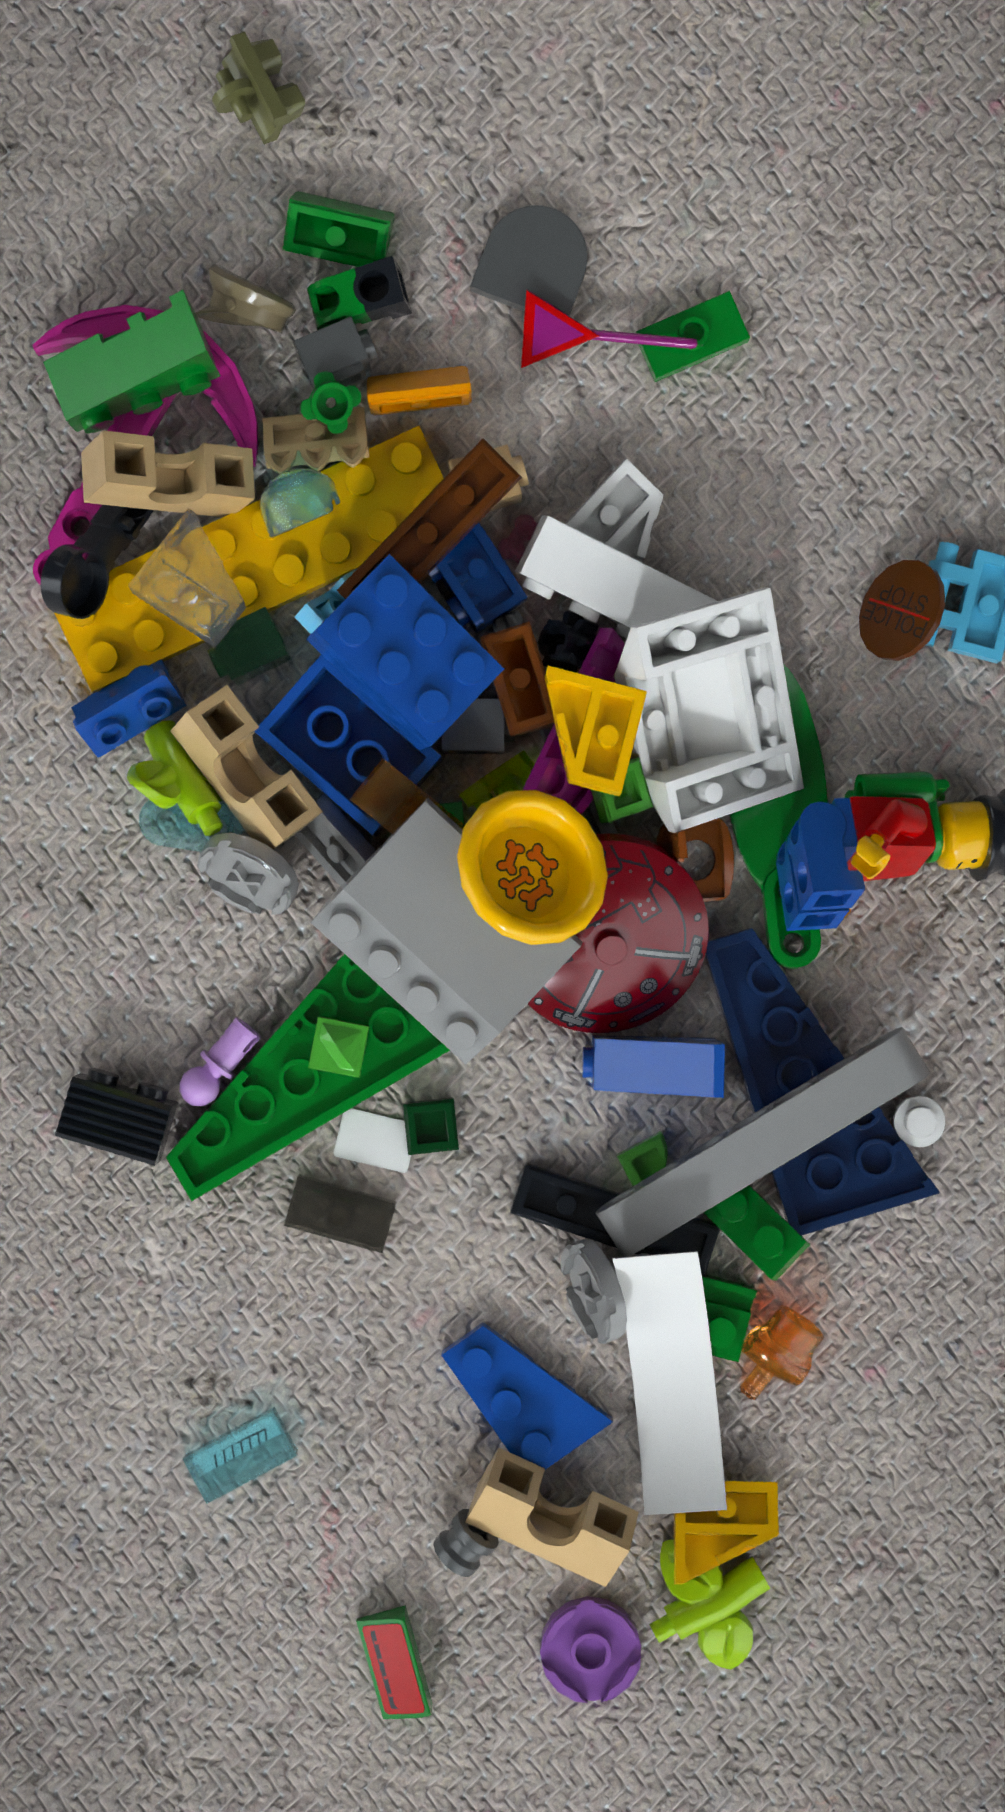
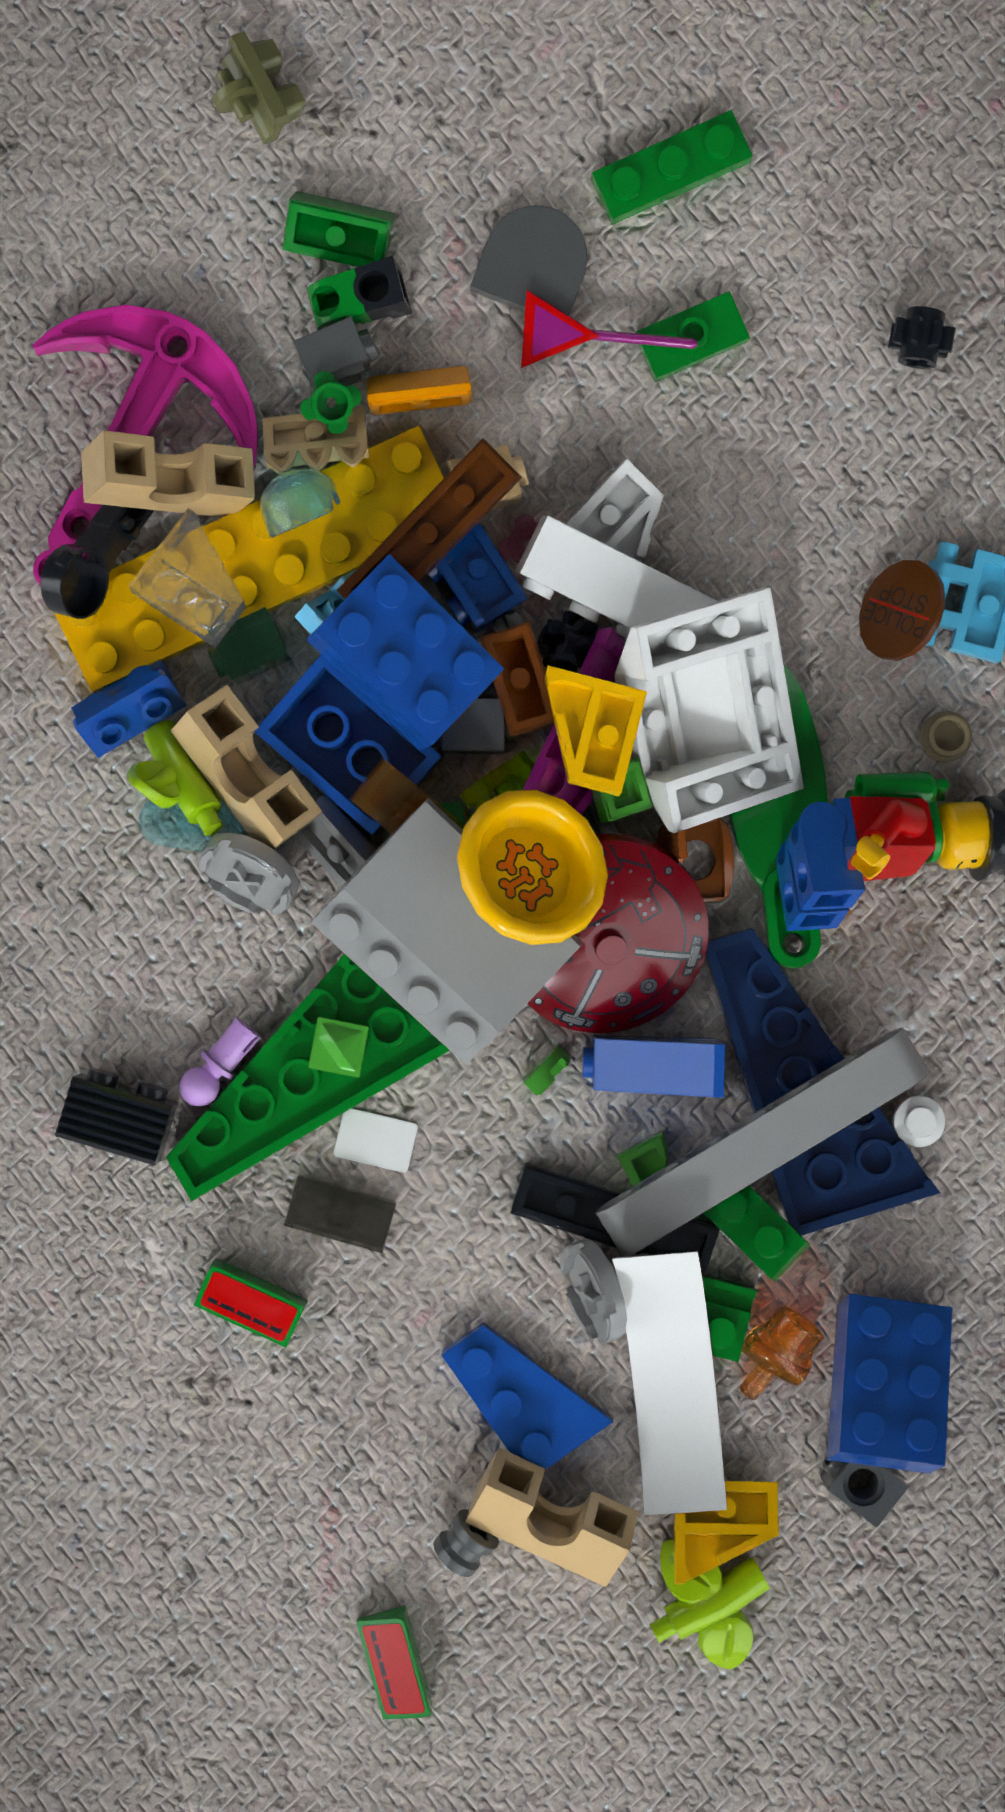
(133, 367): green wedge -> none
(240, 1455): clear light blue tile -> none
(244, 302): dark tan piece -> none
(250, 1302): none -> slope
(430, 1126): dark green tile -> none
(544, 1072): none -> bright green tile
(590, 1649): medium lavender tile -> none
(671, 167): none -> green plate
(871, 1500): none -> dark grey brick
(890, 1384): none -> blue brick
(921, 337): none -> black gear
(945, 736): none -> dark tan plate

